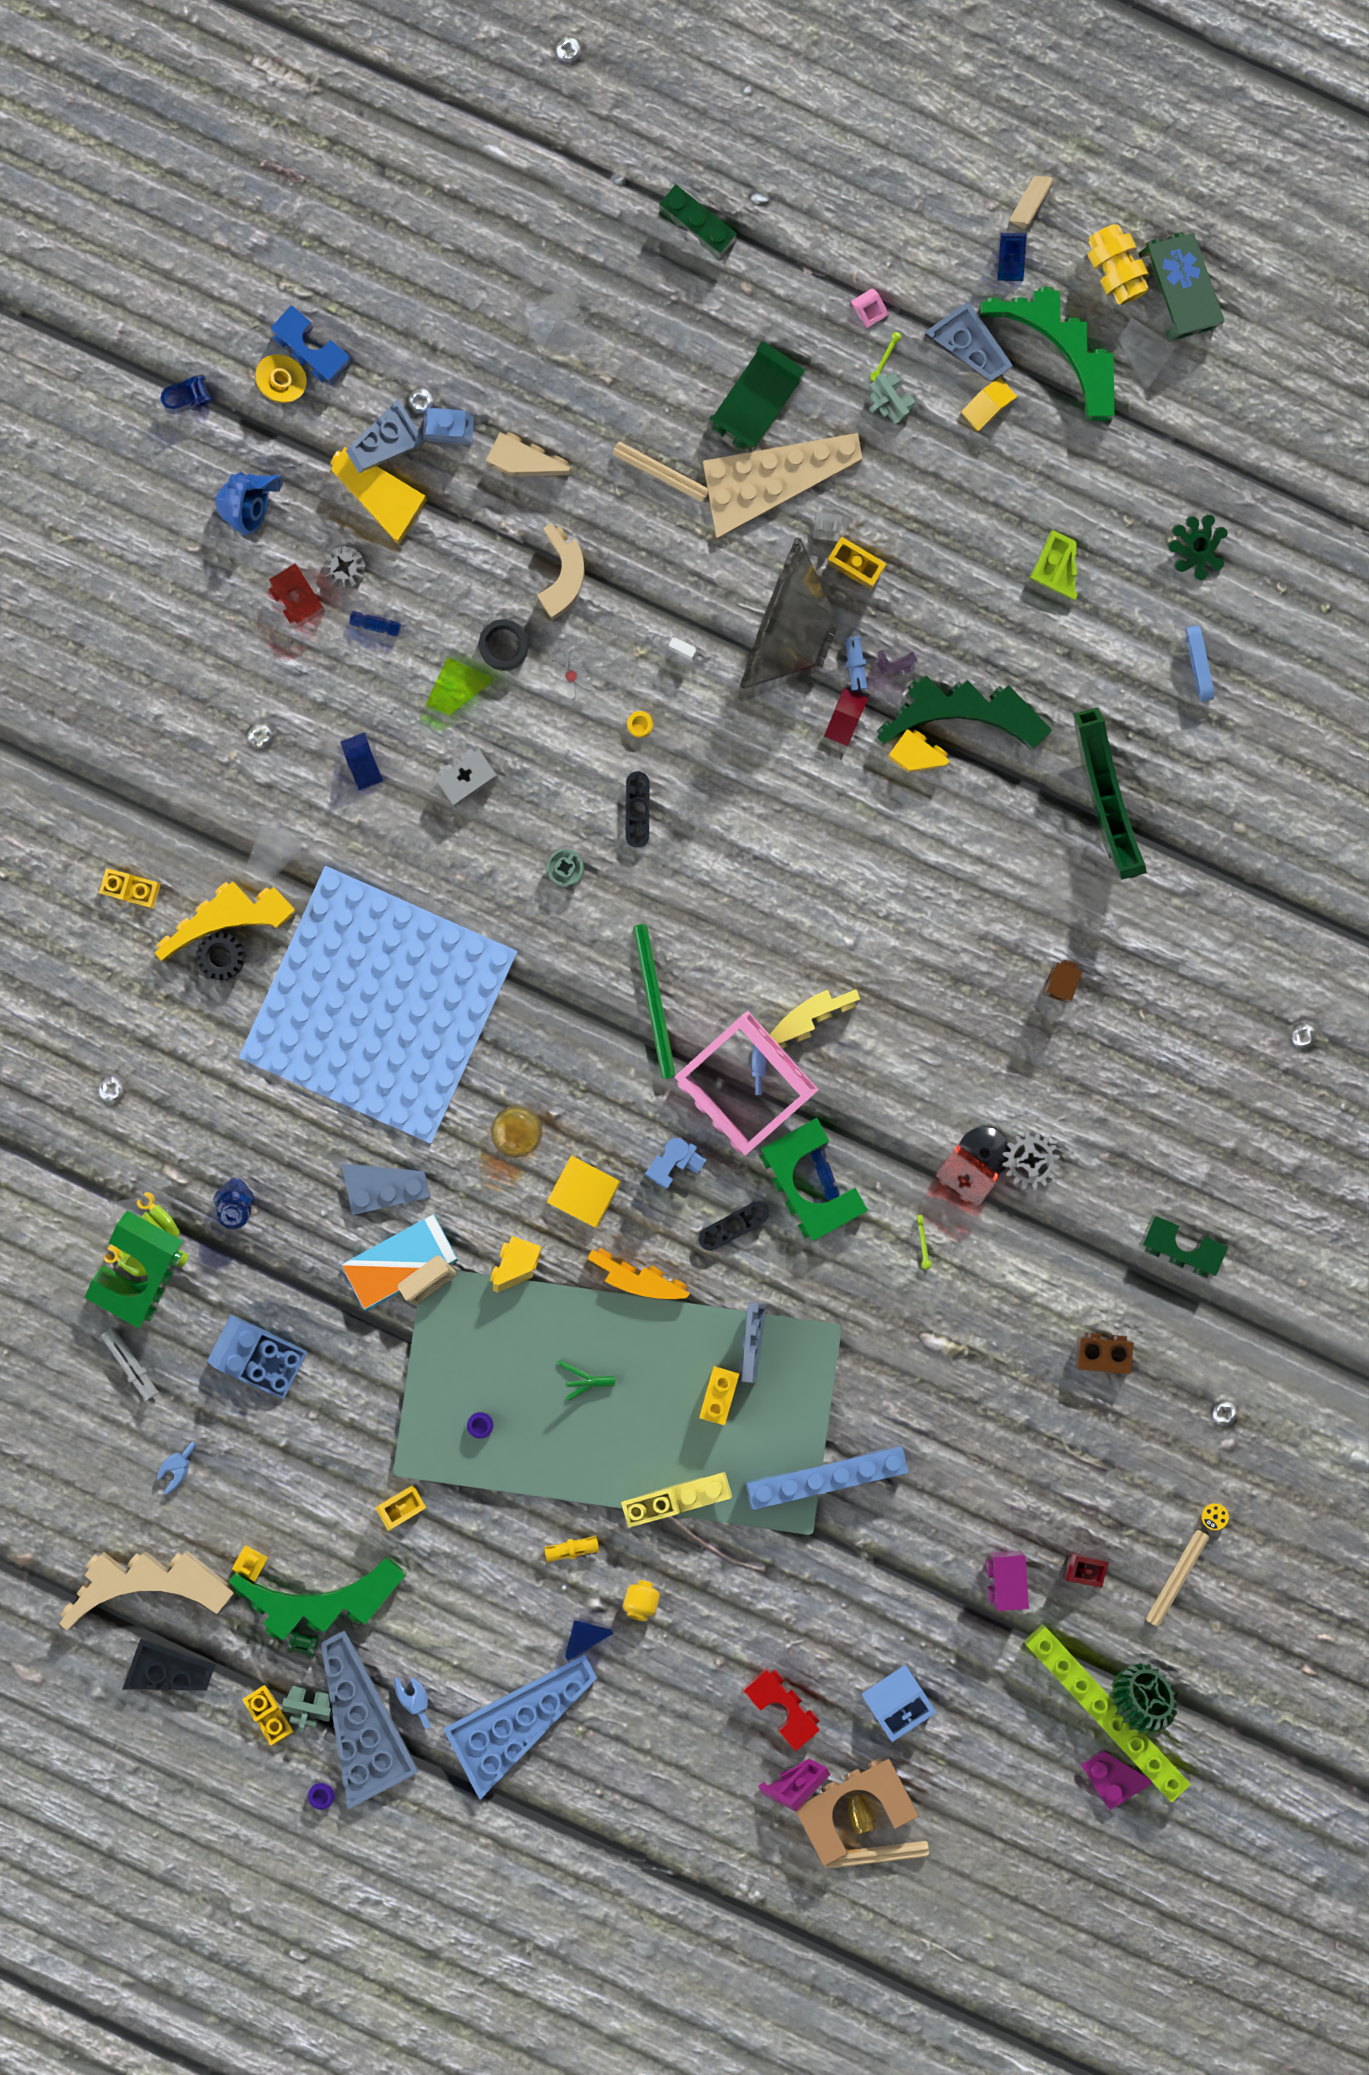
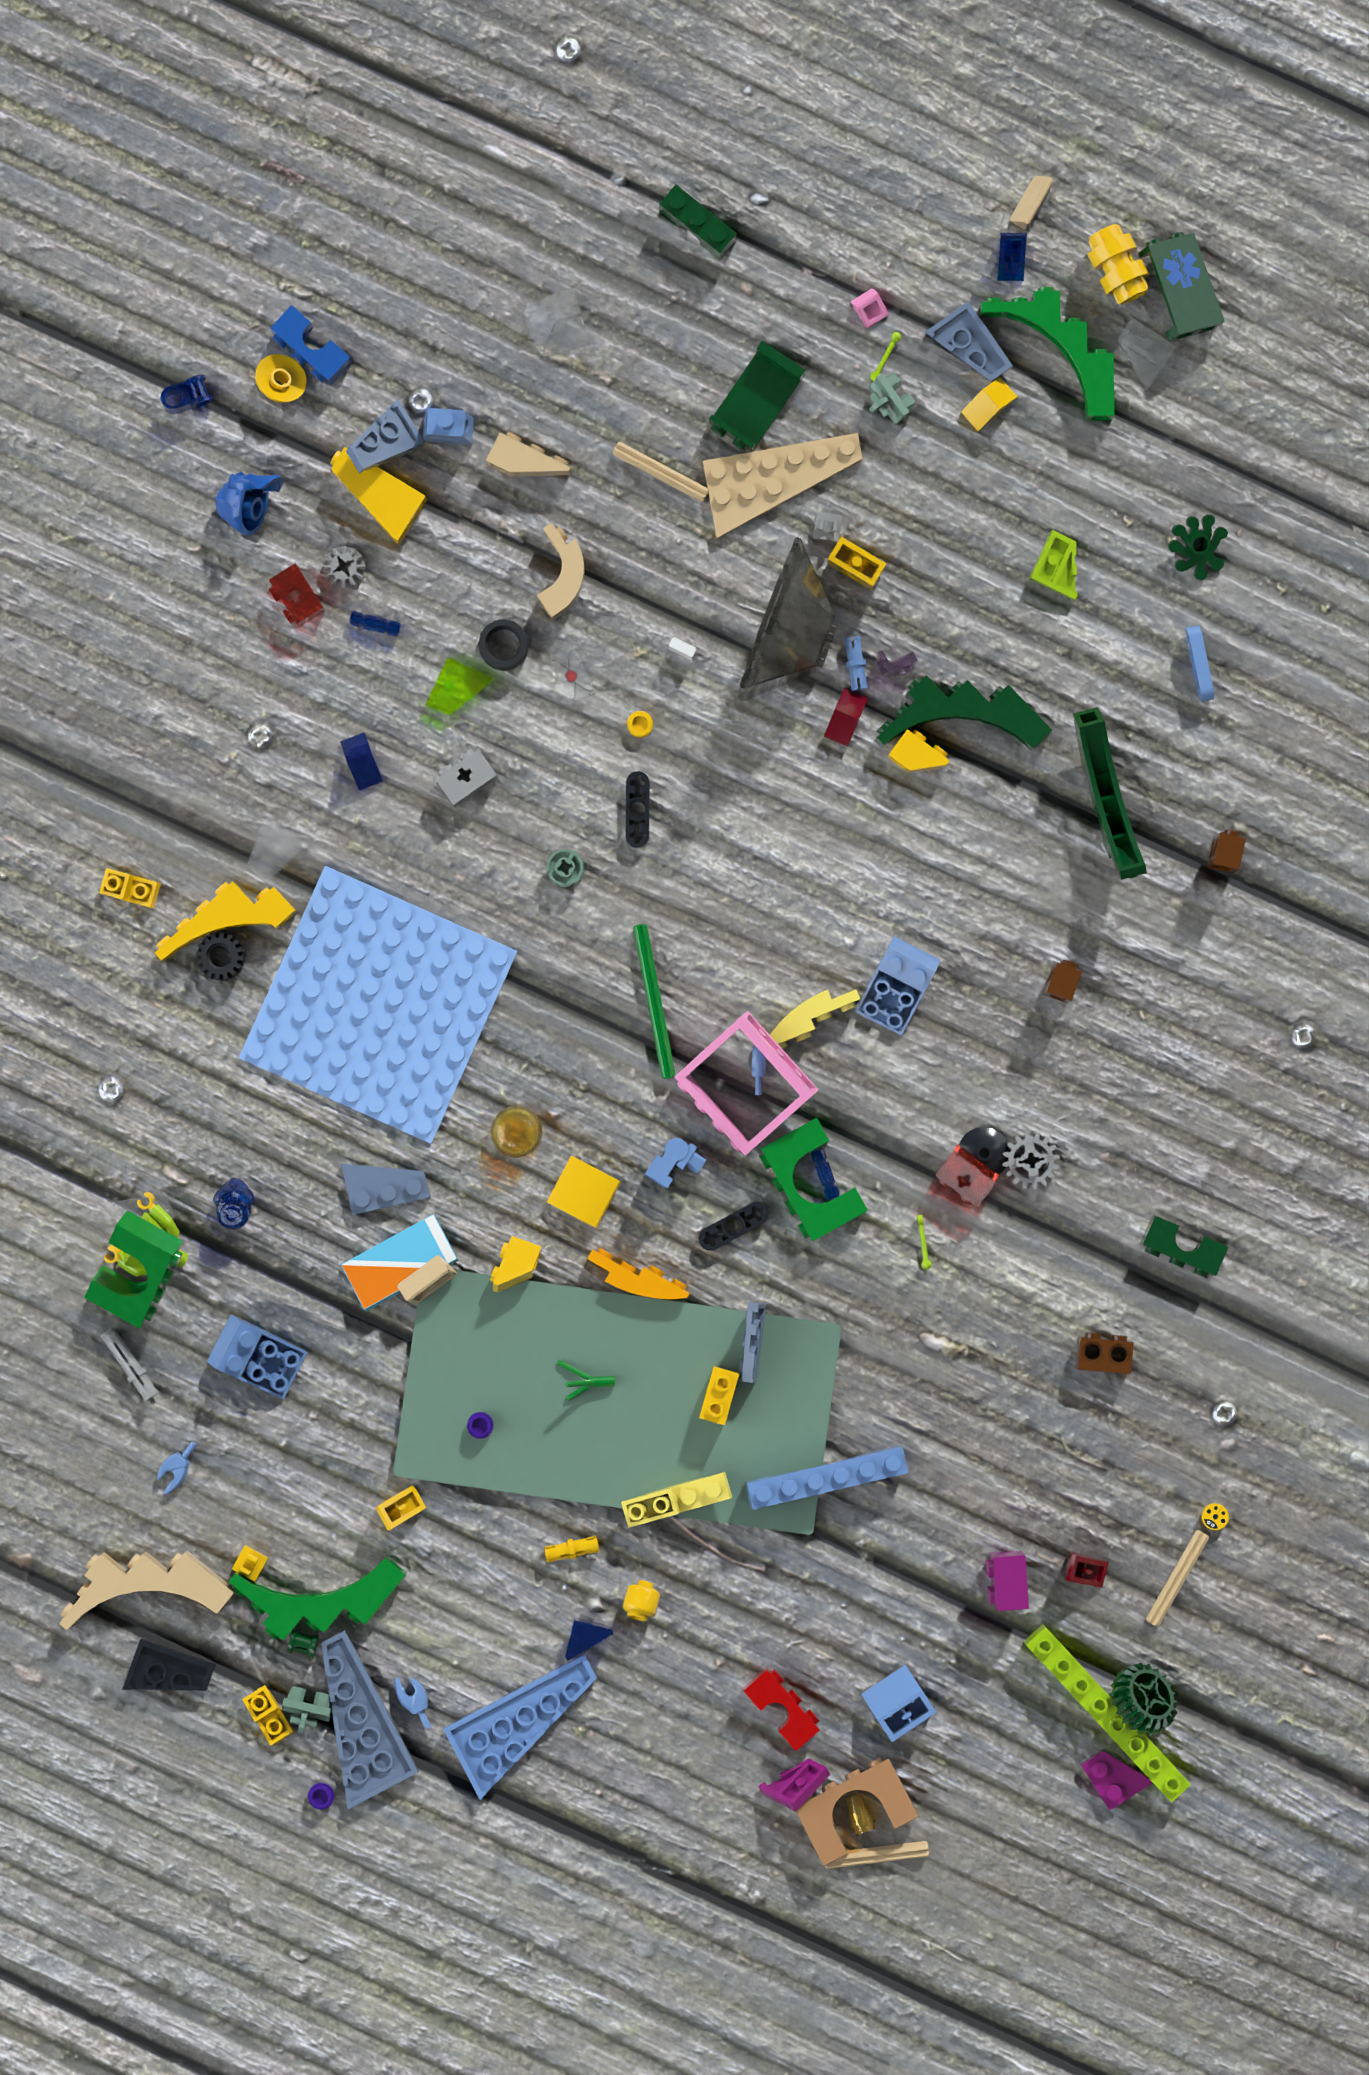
(897, 985): none -> medium blue slope
(1226, 851): none -> reddish brown brick

